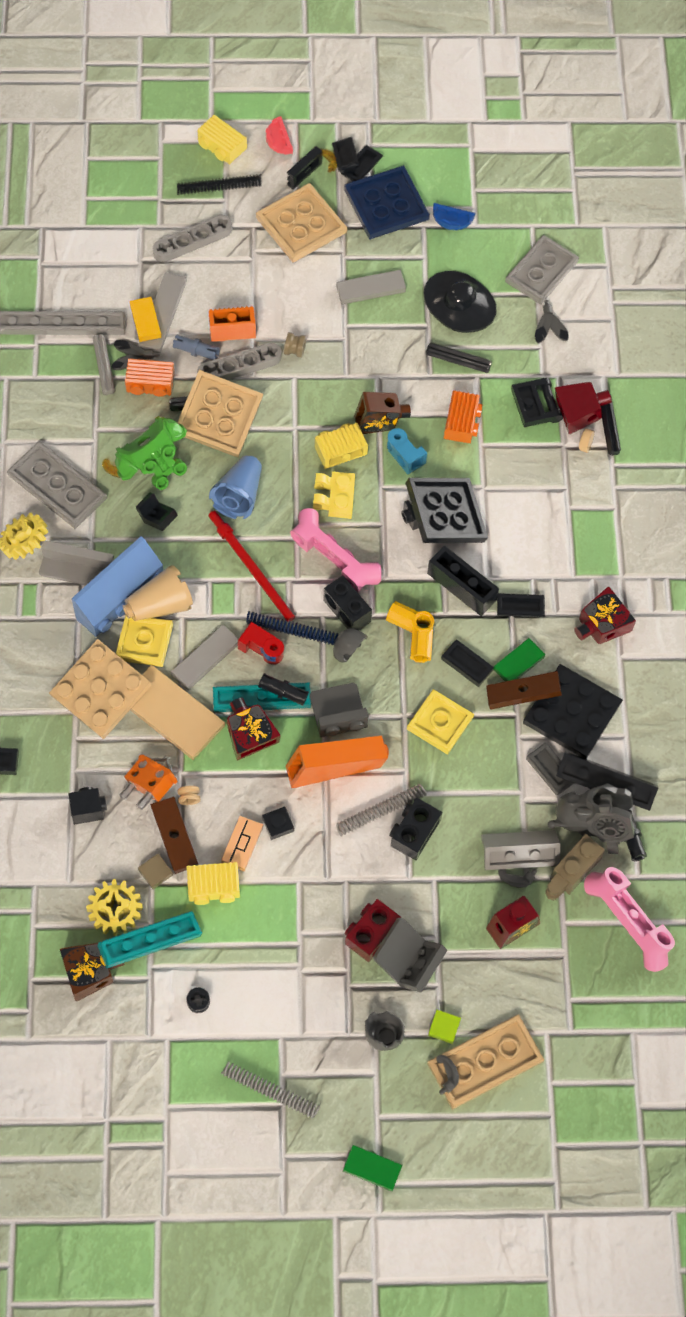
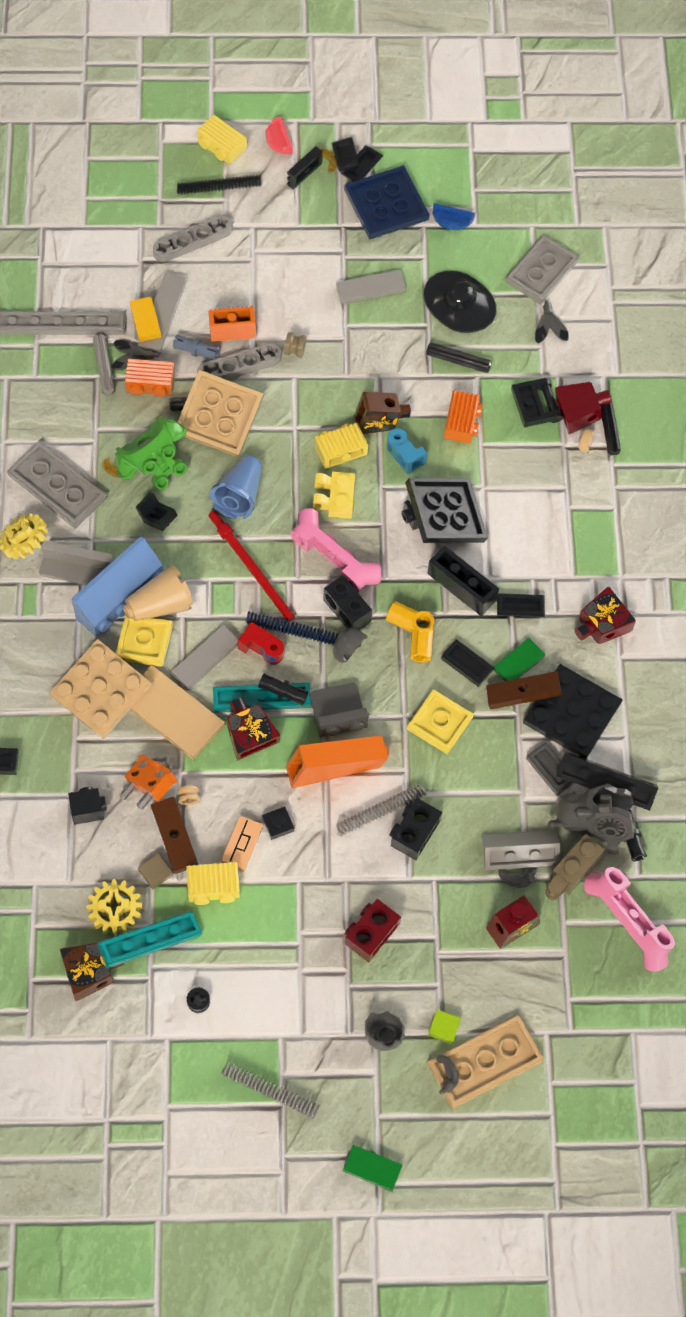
(301, 222): tan plate -> none
(408, 956): dark grey bracket -> none

